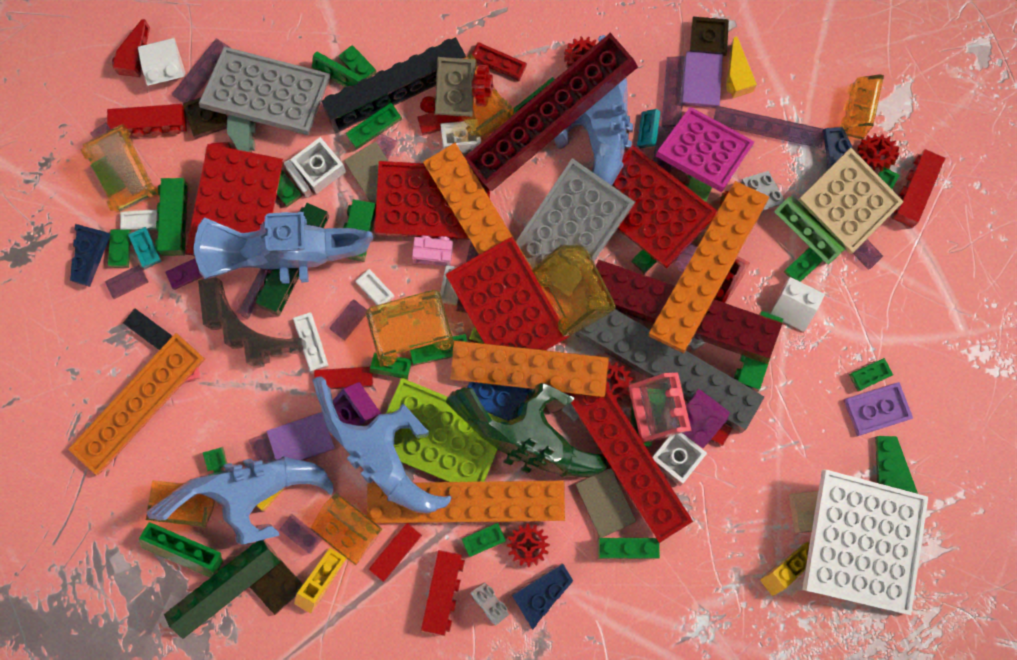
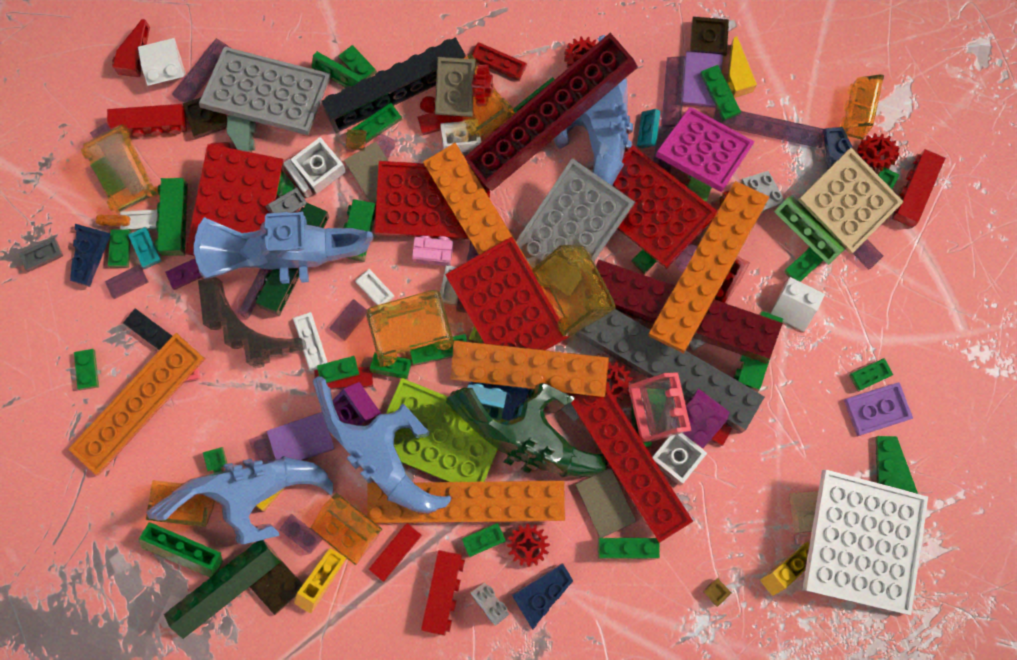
(41, 254): none -> dark grey plate
(86, 369): none -> green plate
(113, 220): none -> orange axle
(287, 203): none -> dark grey plate
(338, 369): none -> green plate
(356, 139): none -> clear orange tile
(491, 399): none -> medium azure slope
(717, 592): none -> pearl gold plate
(720, 93): none -> green plate

